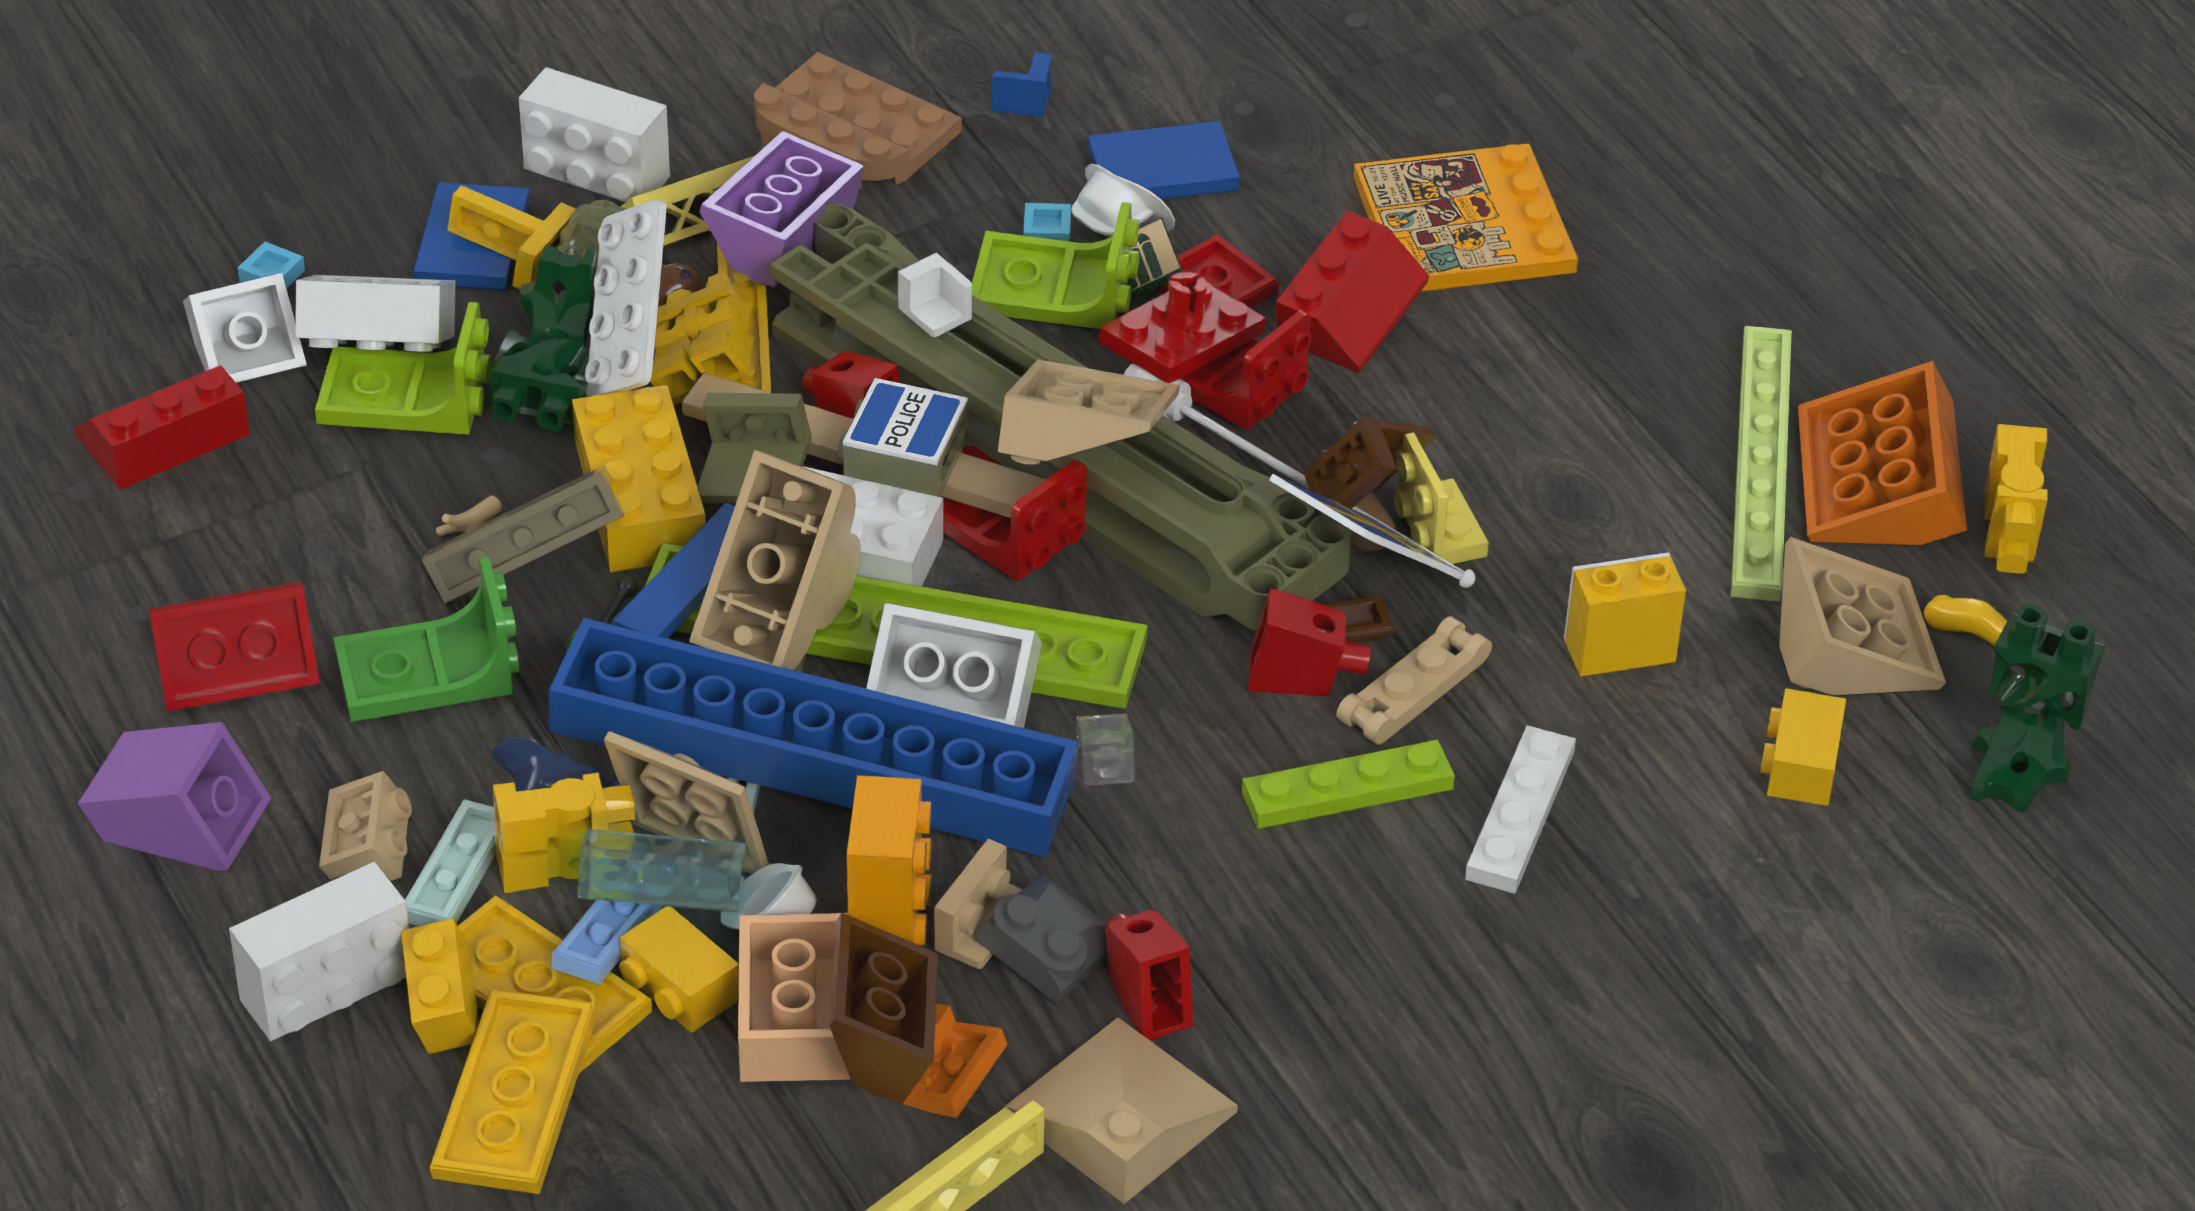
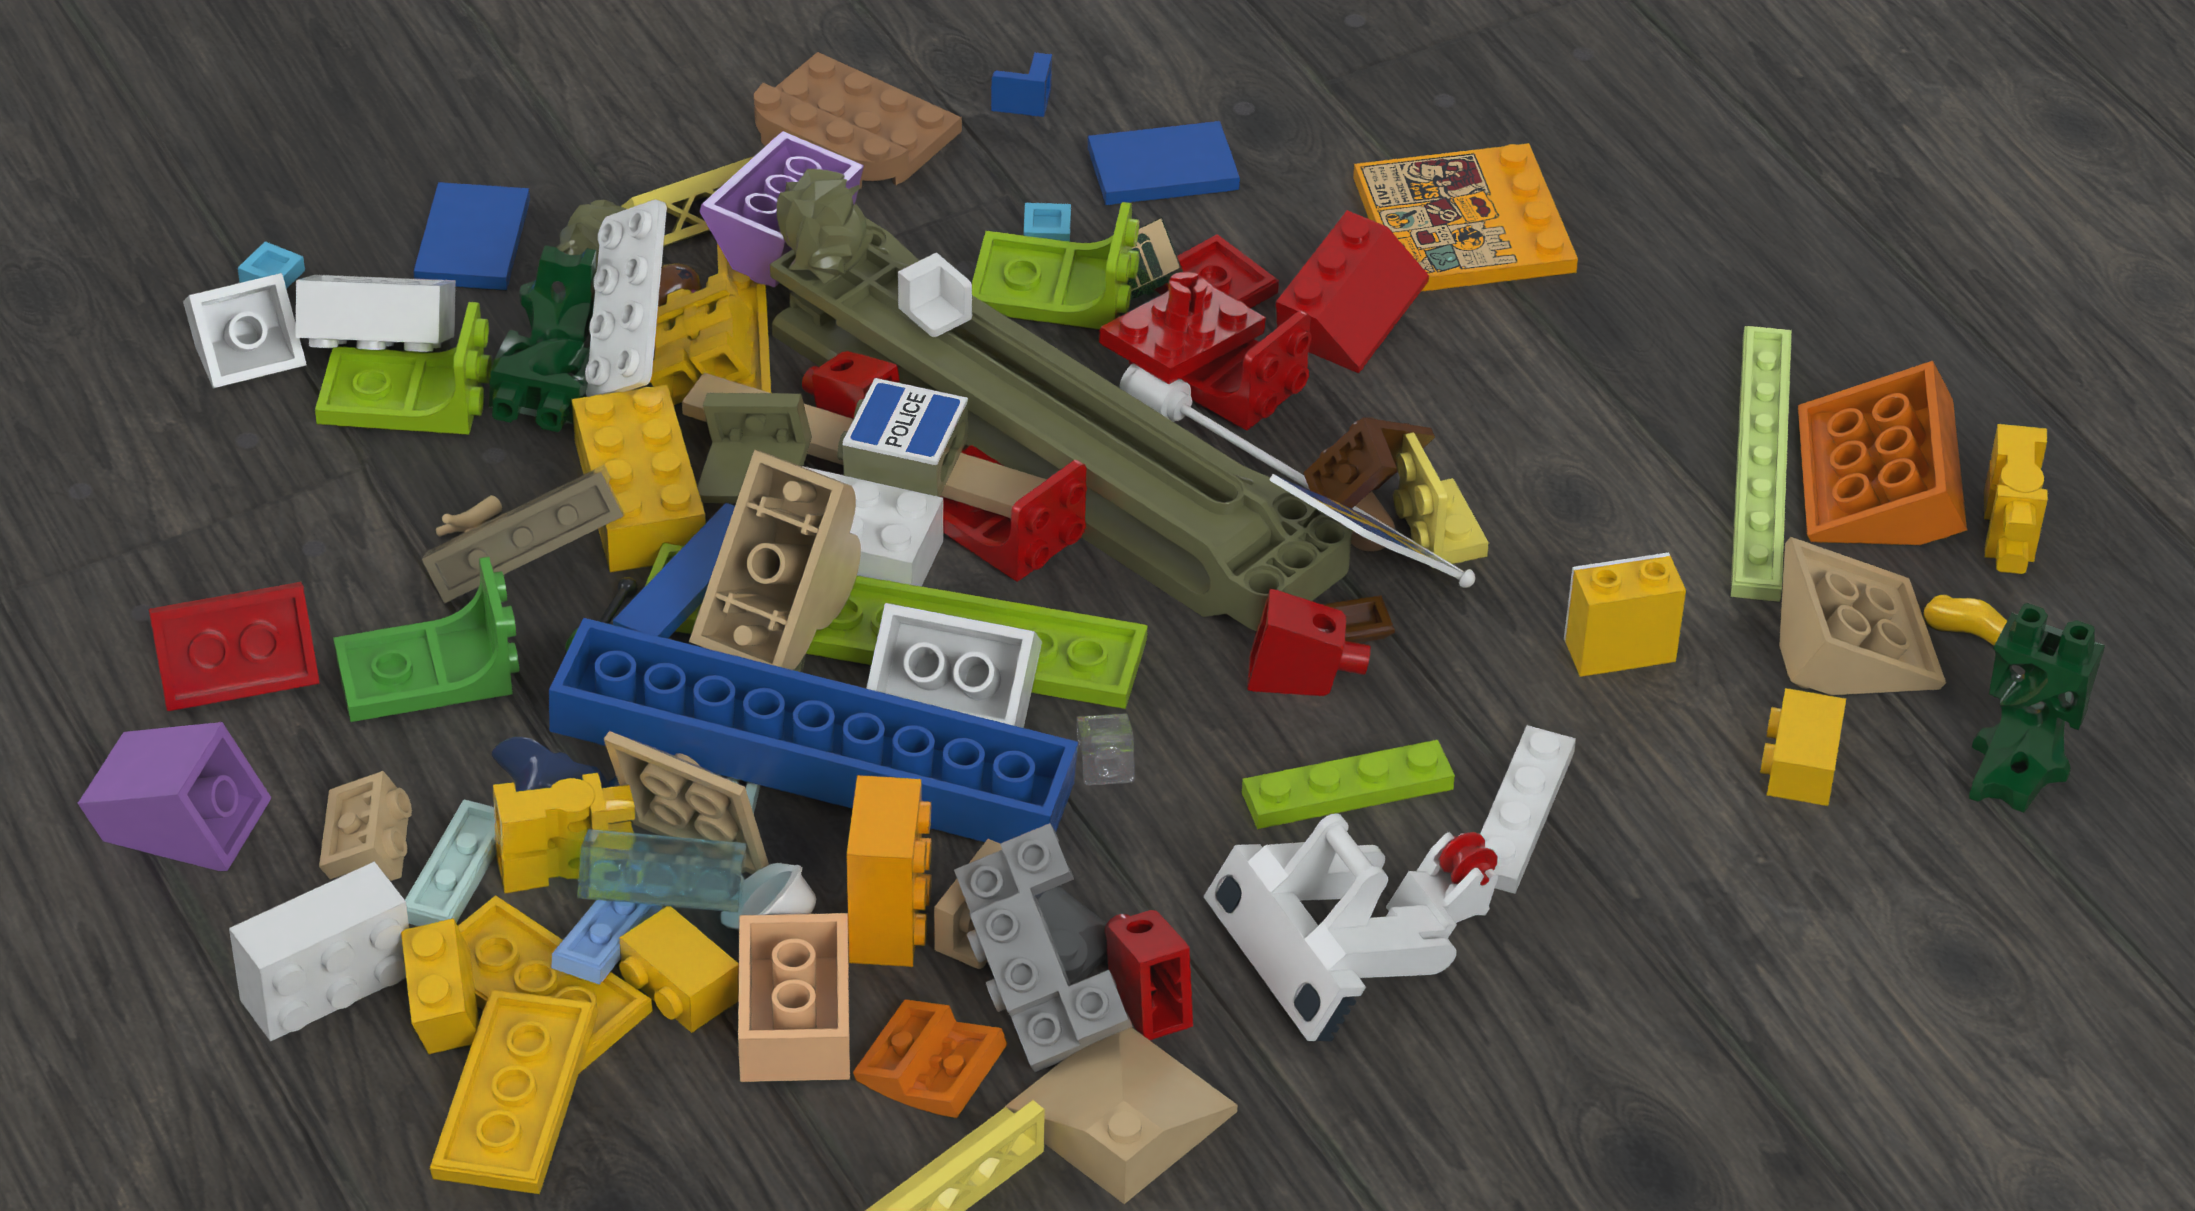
(167, 427): red slope -> none
(507, 229): yellow bracket -> none
(593, 136): white brick -> none
(822, 224): none -> olive hair
(882, 1008): reddish brown slope -> none
(1026, 967): none -> light grey bracket
(1076, 408): tan slope -> none
(1102, 197): white piece -> none
(1320, 966): none -> white container
(1415, 681): tan plate -> none

